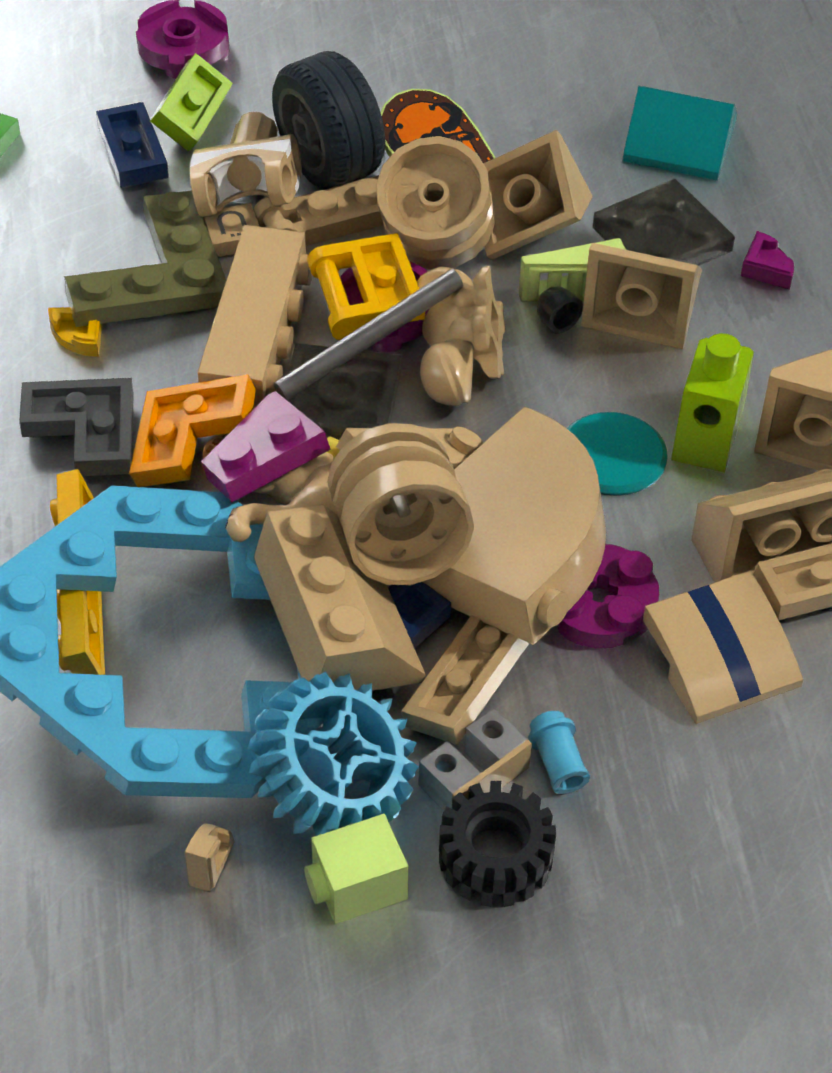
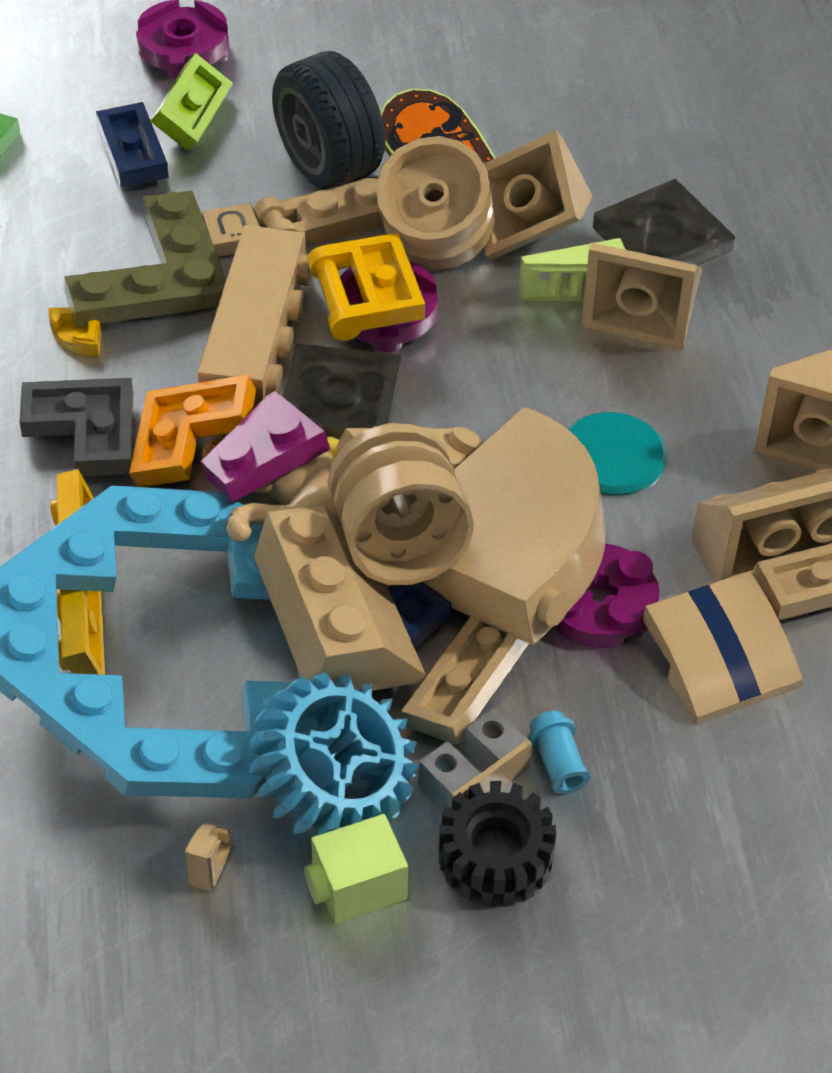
(250, 165): tan connector -> none
(368, 334): flat silver bar -> none
(460, 330): tan animal -> none
(559, 309): black hinge -> none
(679, 132): teal slope -> none
(716, 379): lime torso -> none
(768, 262): magenta tile -> none

